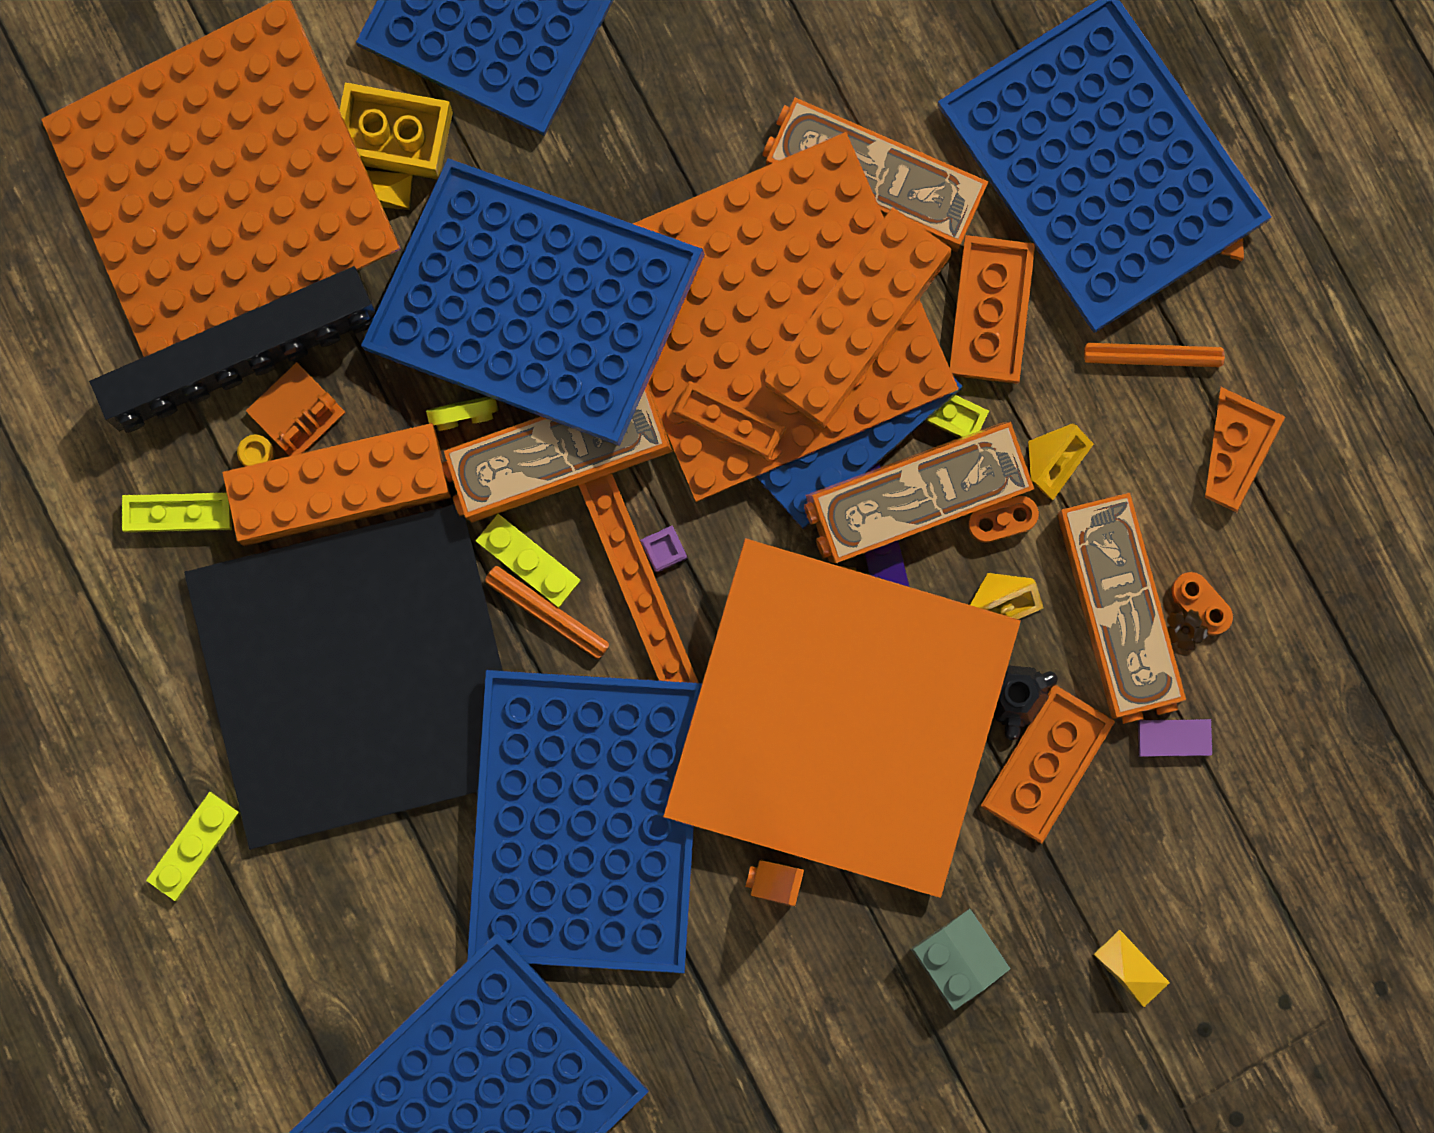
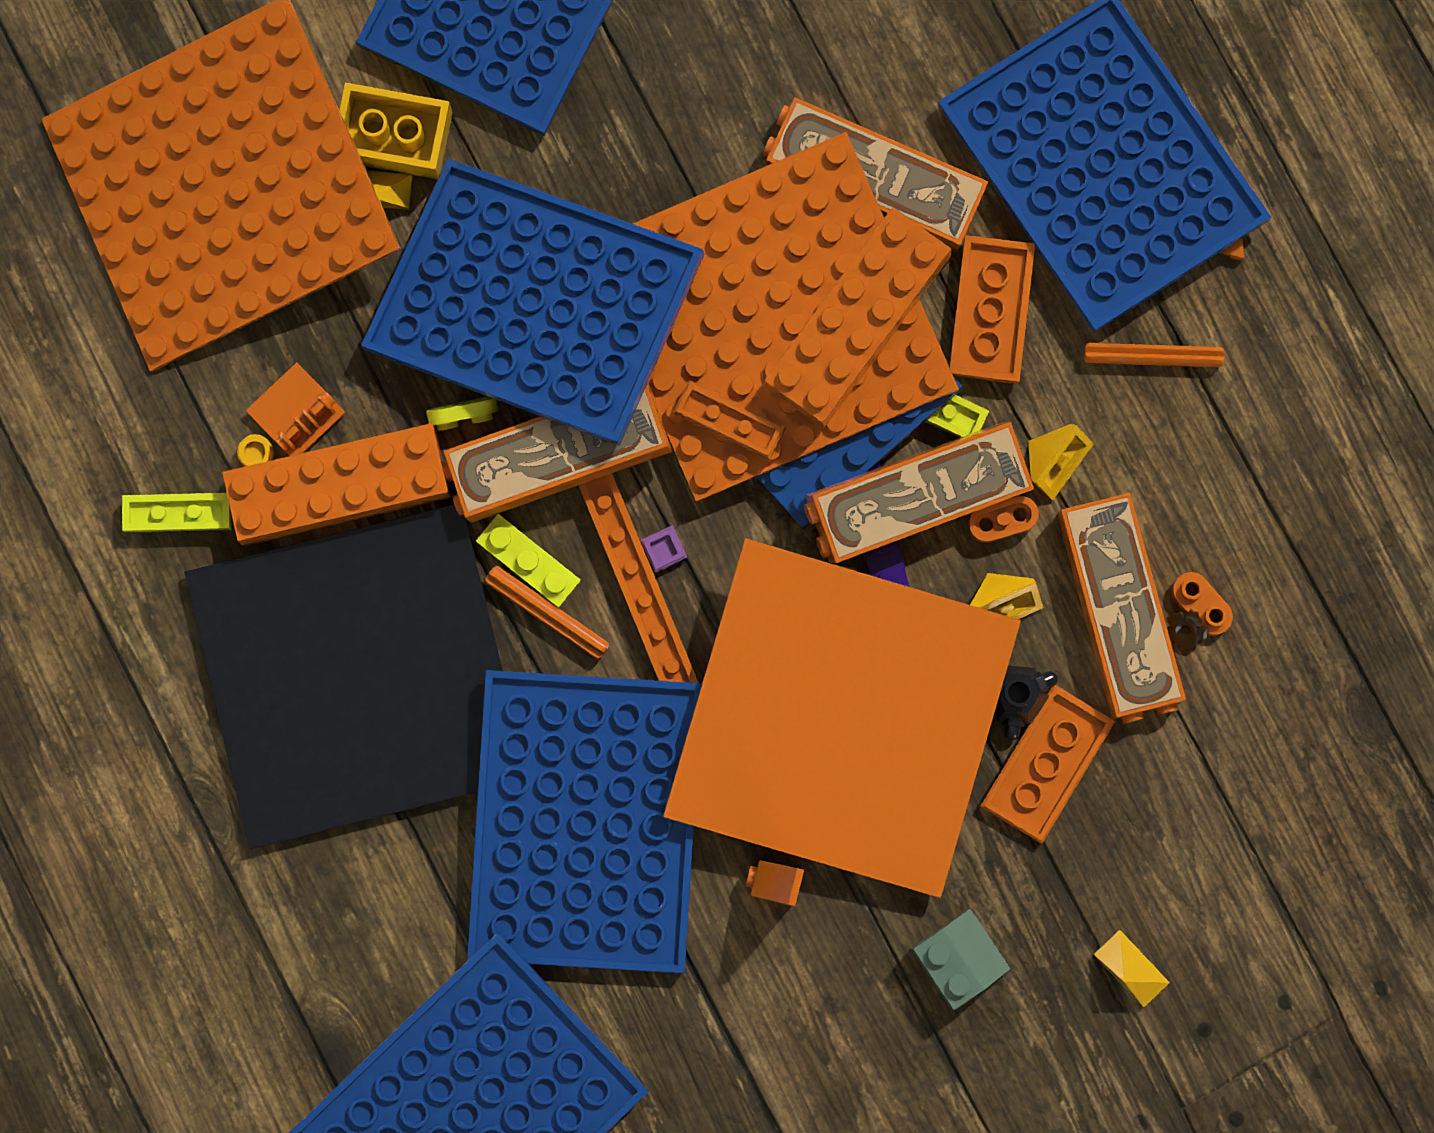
(193, 846): neon yellow plate -> none
(234, 351): black brick -> none
(1174, 738): medium lavender tile -> none
(1239, 447): orange wing -> none

